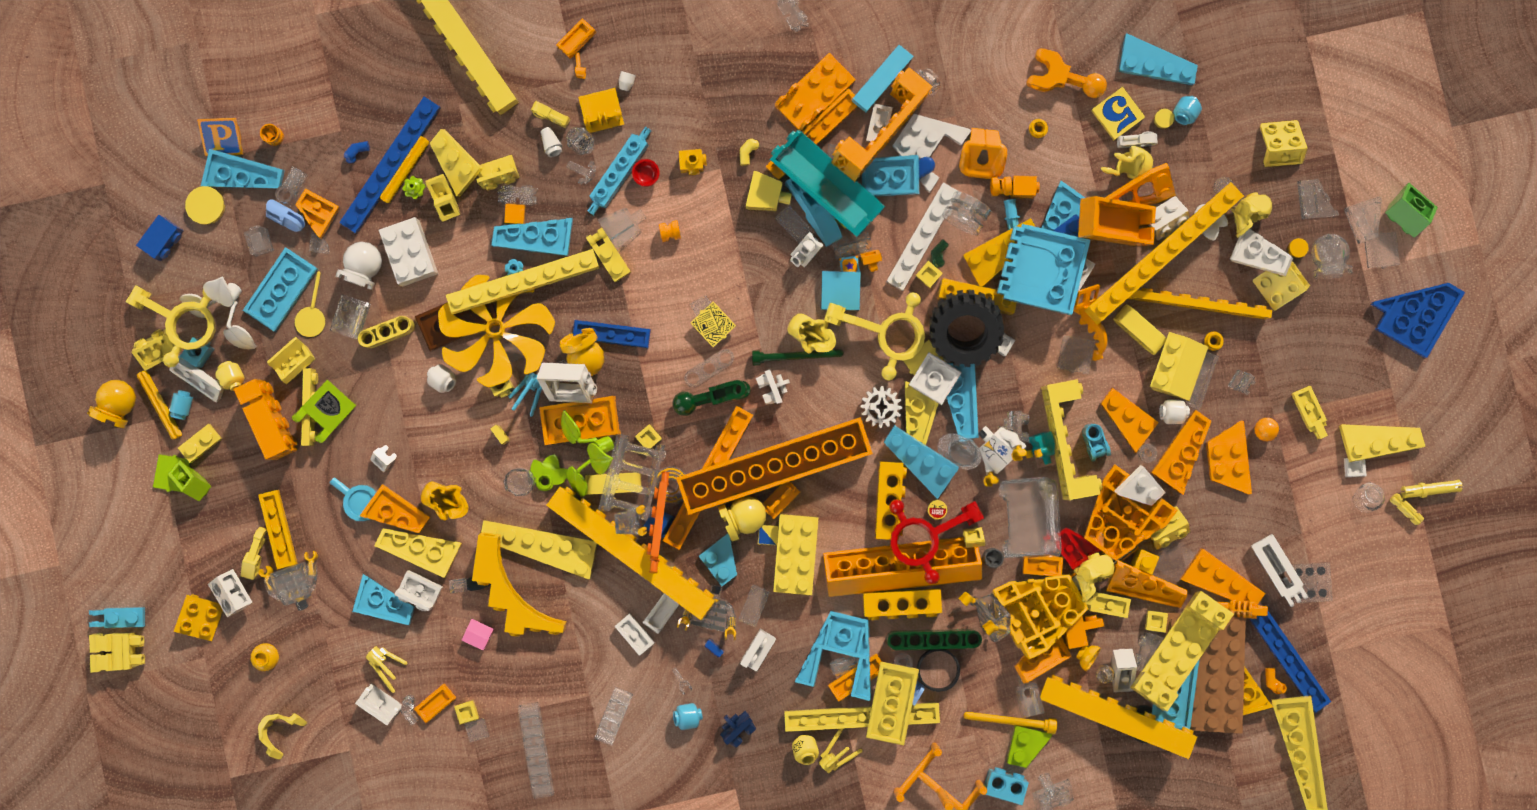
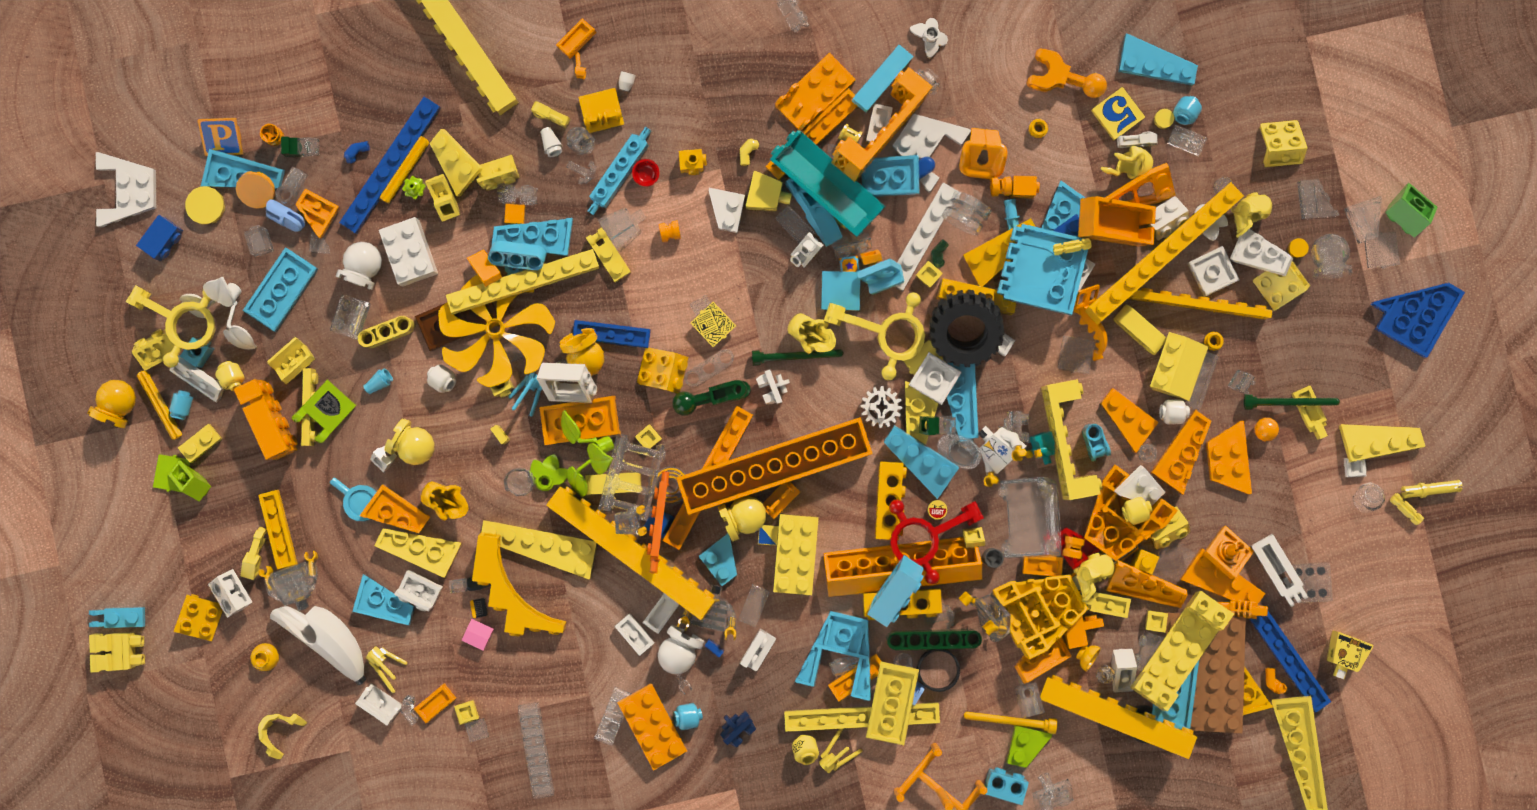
(133, 189): none -> white wing
(255, 189): none -> light orange tile
(299, 147): none -> leg
(310, 320): light yellow piece -> none
(326, 636): none -> white piece
(378, 381): none -> medium azure cone
(412, 444): none -> light yellow tile
(478, 608): none -> black sticker
(483, 268): none -> light orange tile
(525, 256): none -> medium azure beam
(652, 726): none -> light orange plate
(662, 370): none -> yellow bracket
(678, 652): none -> white tile
(727, 209): none -> white wing
(849, 132): none -> light yellow bush
(882, 276): none -> medium azure bracket
(896, 591): none -> medium azure brick
(931, 35): none -> white animal
(937, 425): none -> leg
(948, 615): none -> clear piece
(1072, 246): none -> light yellow axle
(1075, 543): none -> light orange wheel
(1137, 510): none -> light yellow head
(1187, 140): none -> clear hips
(1213, 271): none -> white tile
(1228, 552): none -> light orange plate
(1252, 401): none -> dark green piece
(1347, 653): none -> light yellow torso

